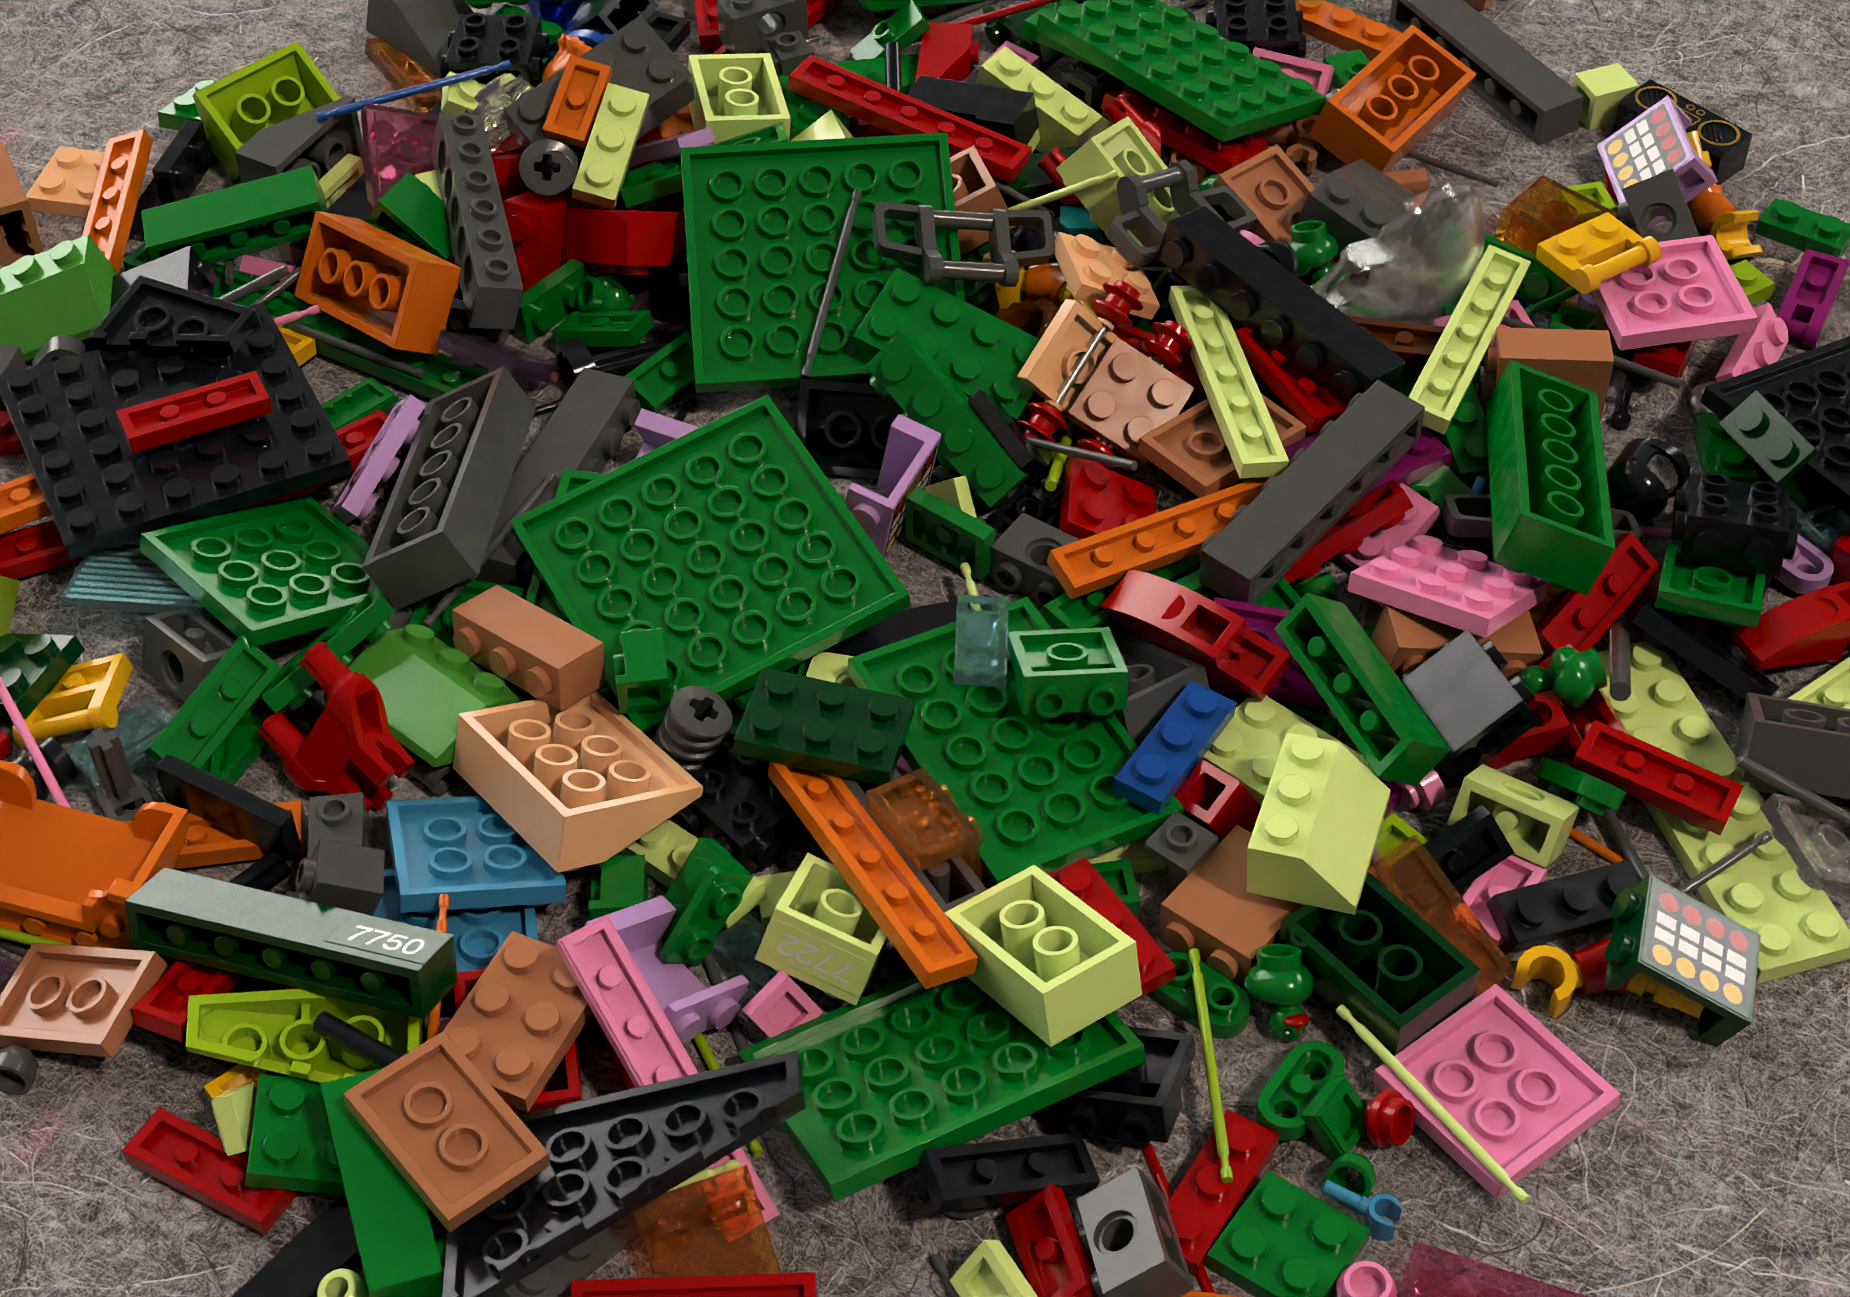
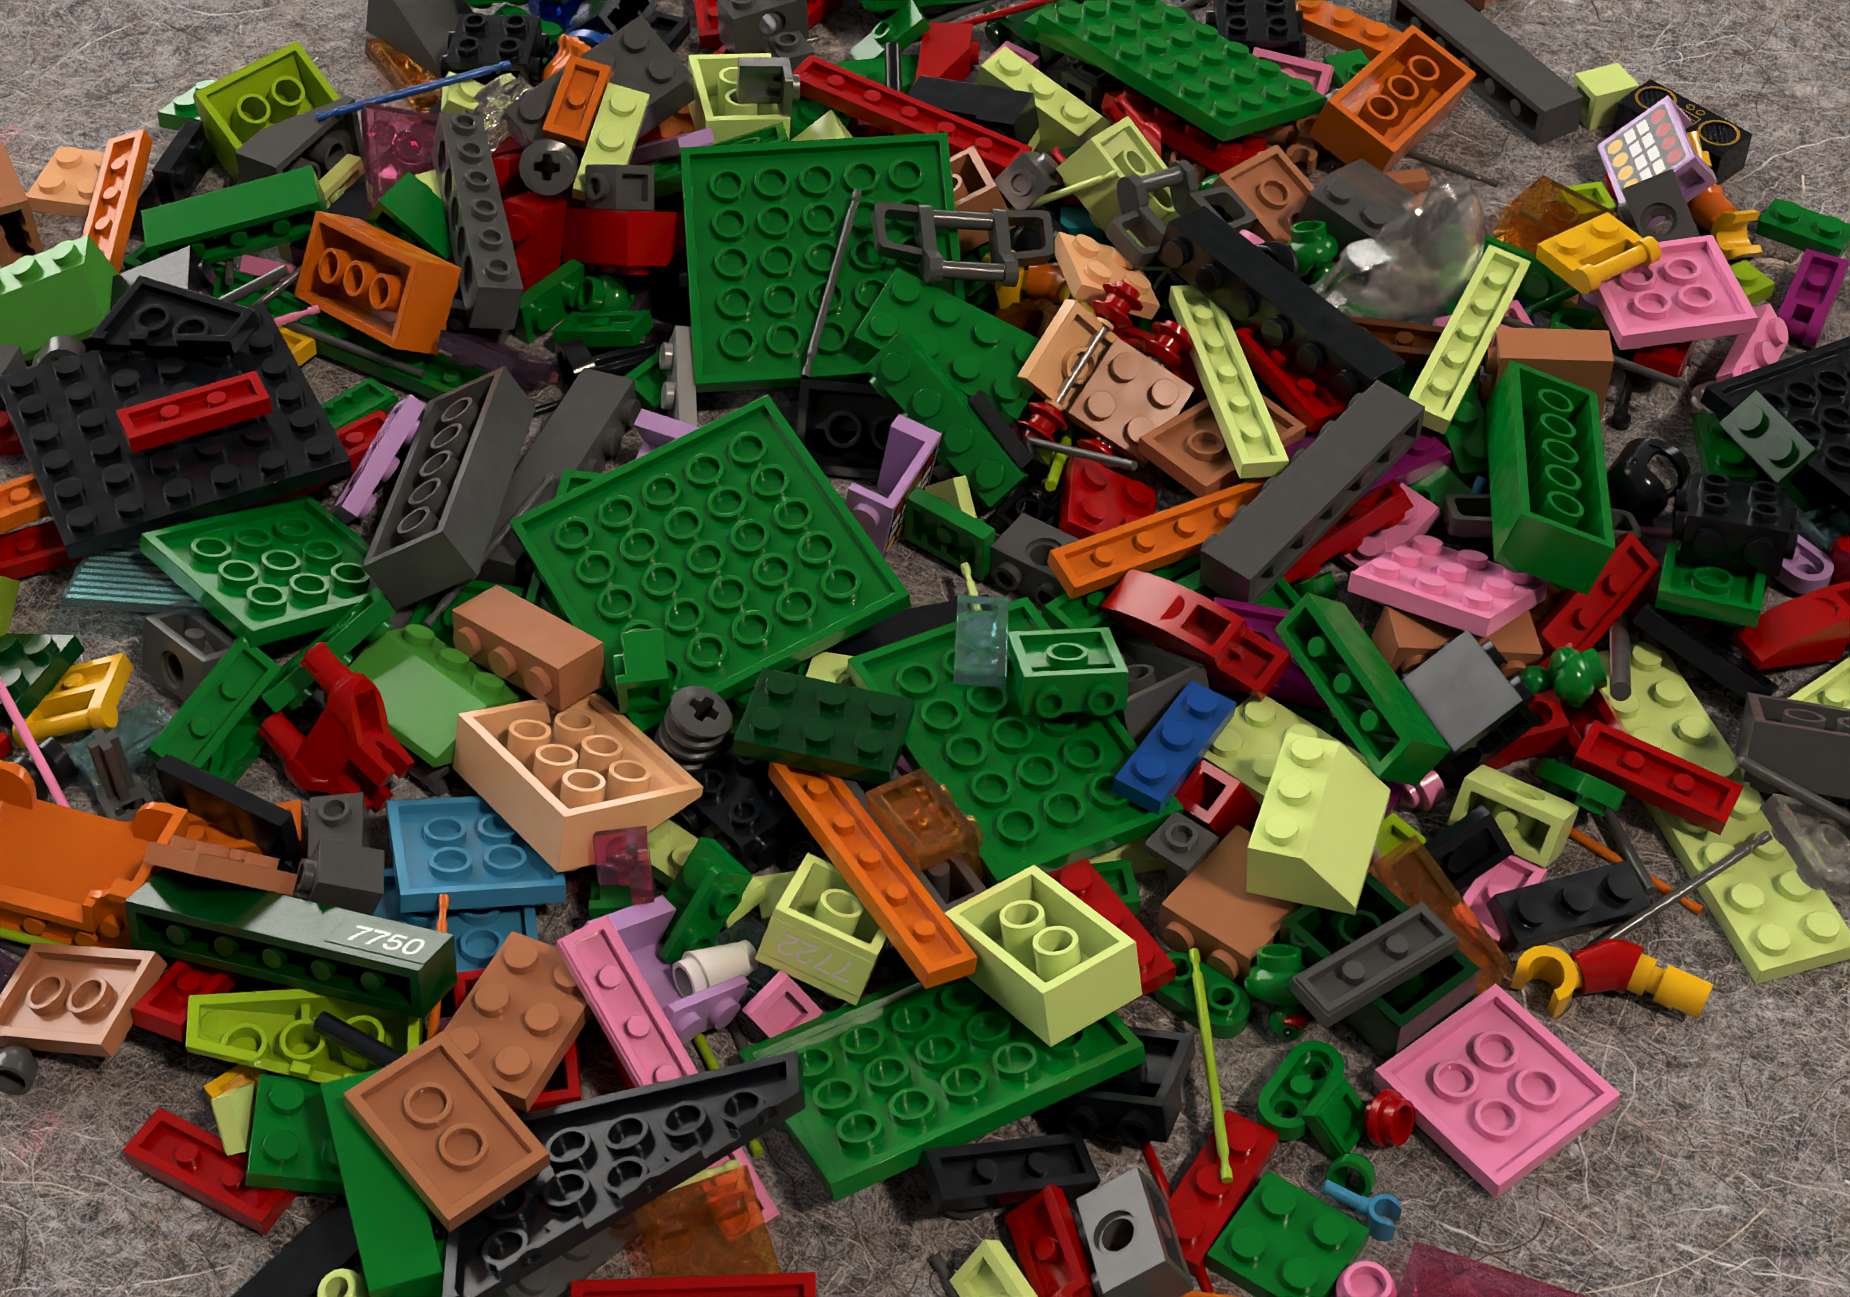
(221, 864): none -> nougat plate
(619, 187): none -> dark grey bracket
(625, 860): none -> clear pink bracket
(679, 391): none -> light grey hinge
(713, 965): none -> white cone
(767, 81): none -> flat silver bracket
(1029, 179): none -> flat silver bracket
(1373, 965): none -> dark grey tile
(1434, 1106): yellowish green piece -> none
(1688, 950): panel -> none

